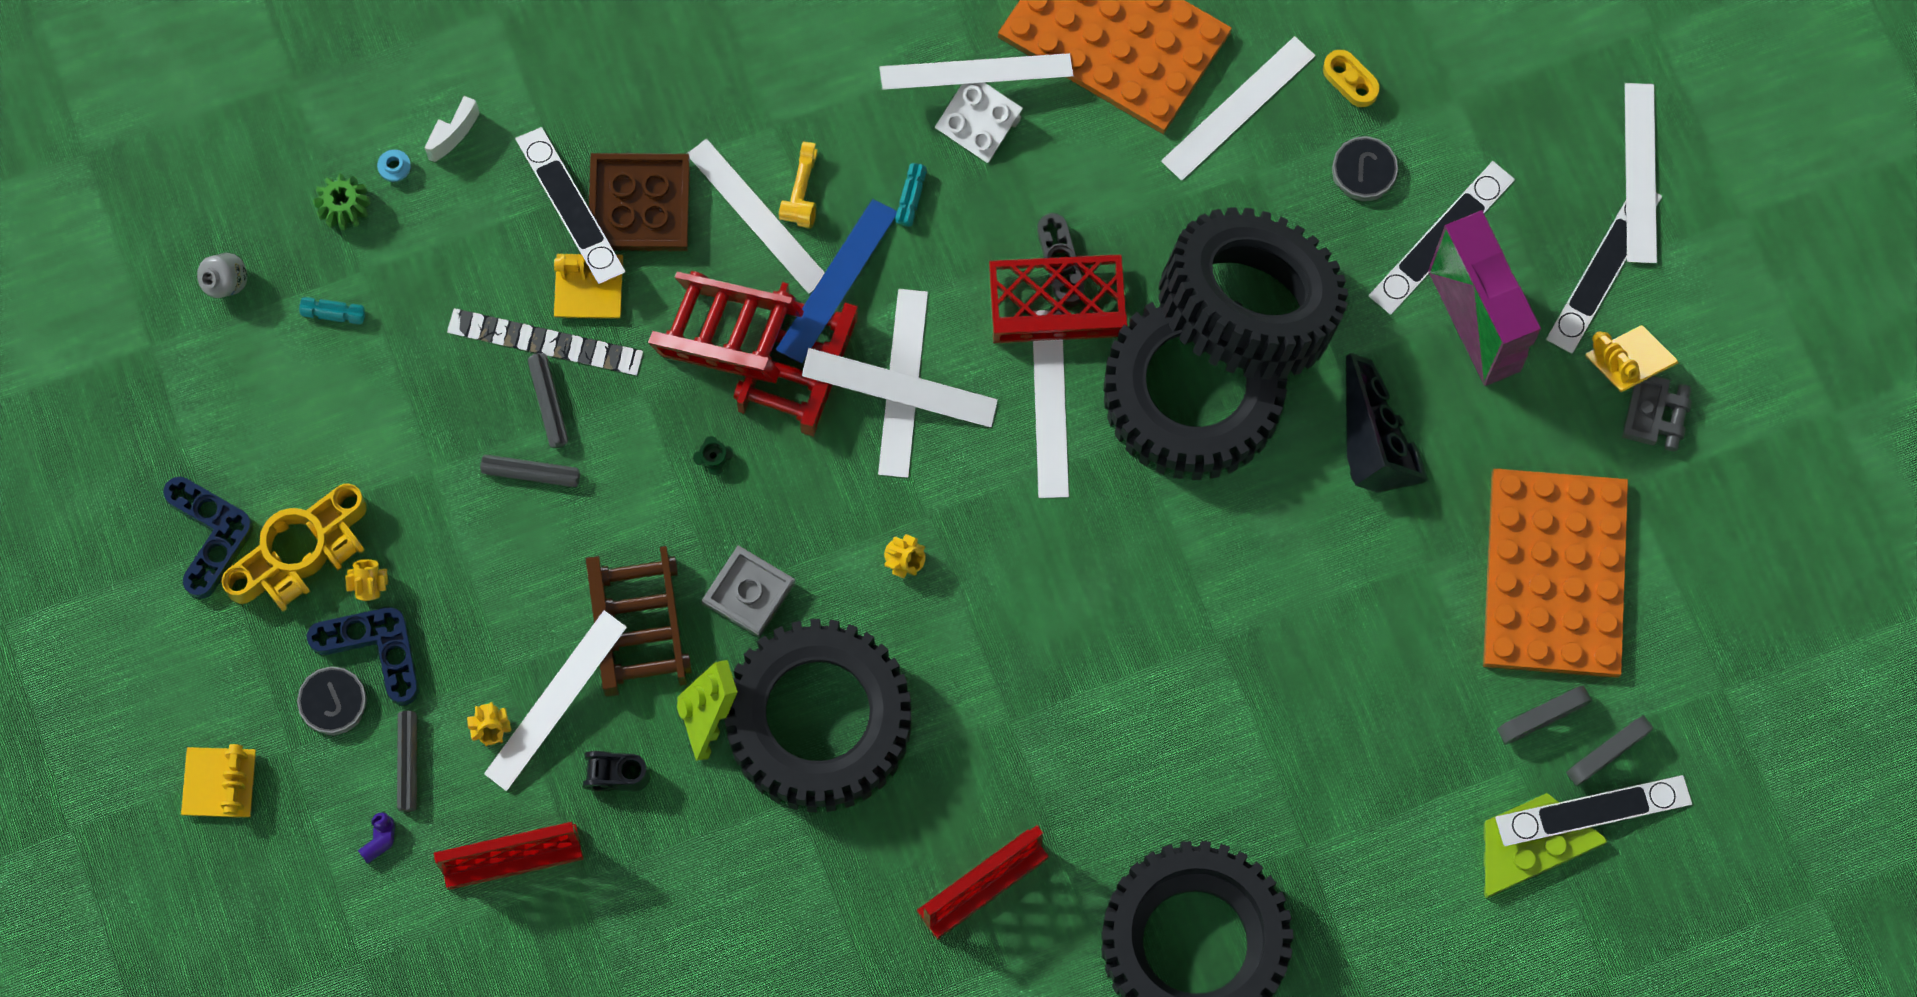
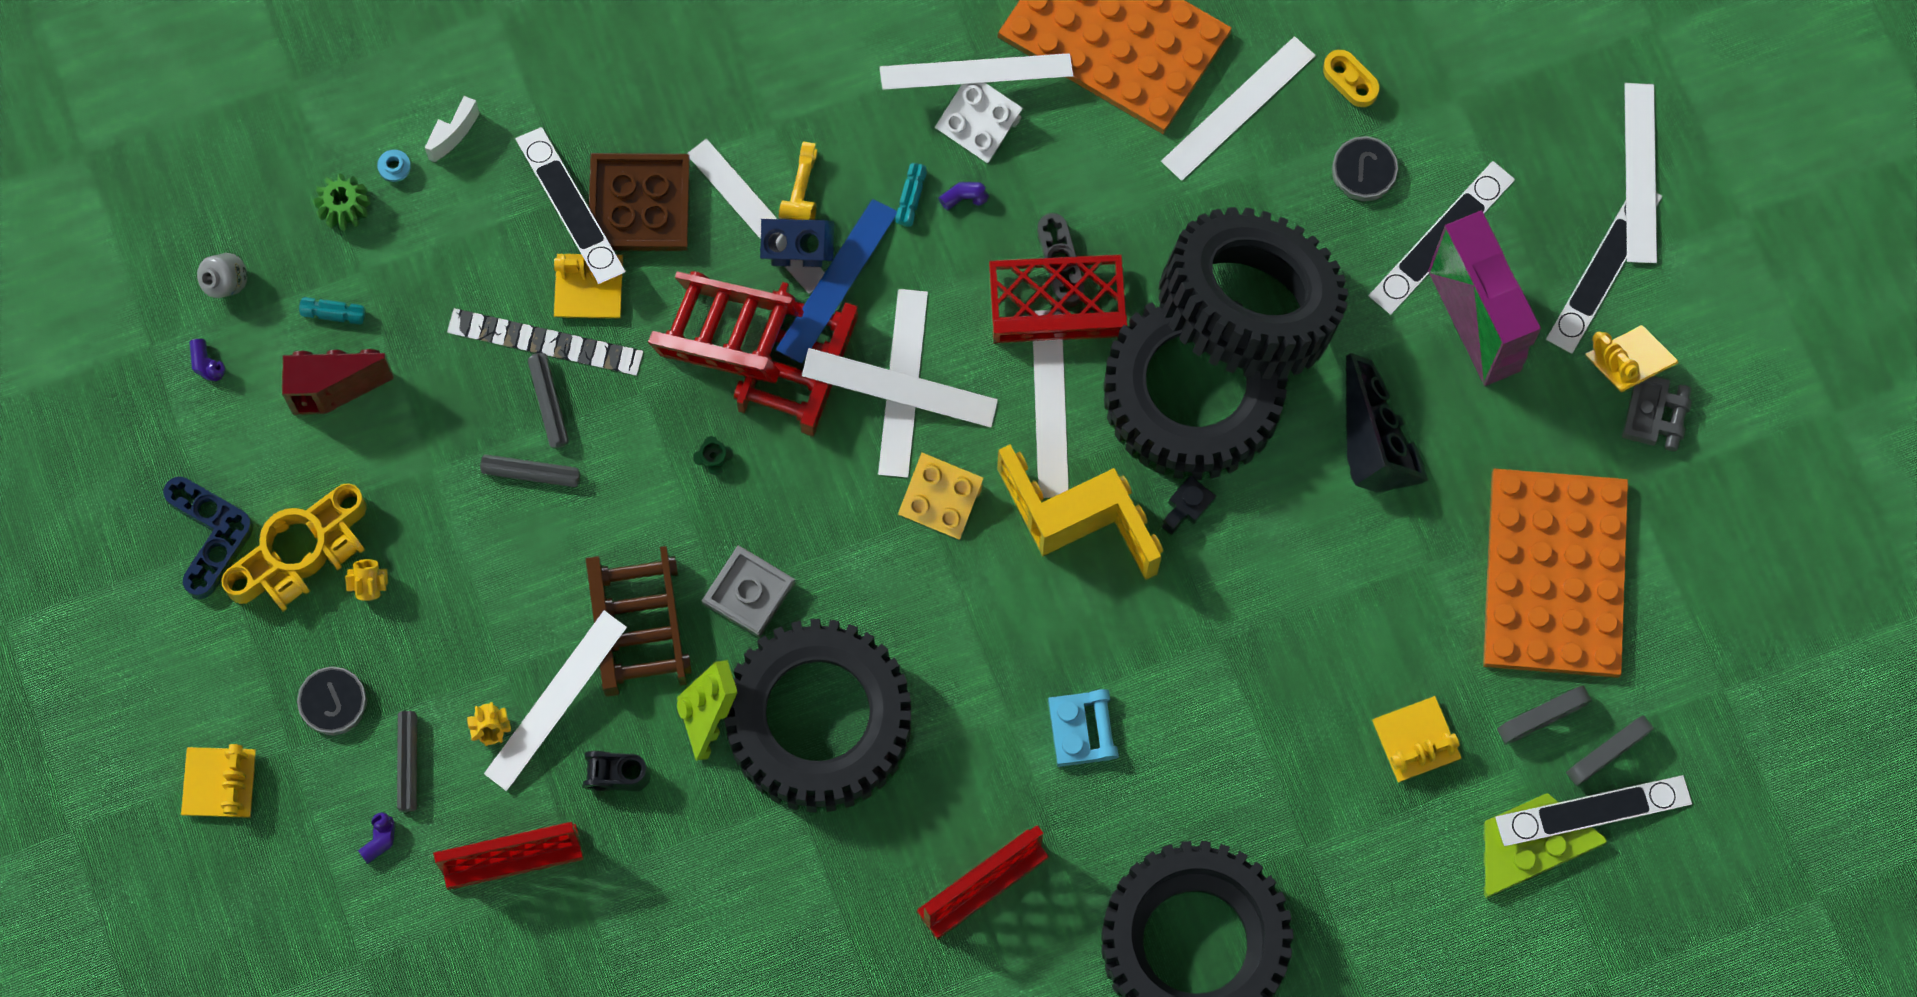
(202, 364): none -> dark purple arm
(331, 379): none -> dark red slope
(385, 640): dark blue beam -> none
(797, 236): none -> dark blue brick
(904, 556): yellow gear -> none
(941, 495): none -> yellow hinge
(964, 190): none -> dark purple arm
(1071, 730): none -> medium azure plate
(1080, 511): none -> yellow bracket
(1188, 502): none -> black plate
(1417, 739): none -> yellow hinge

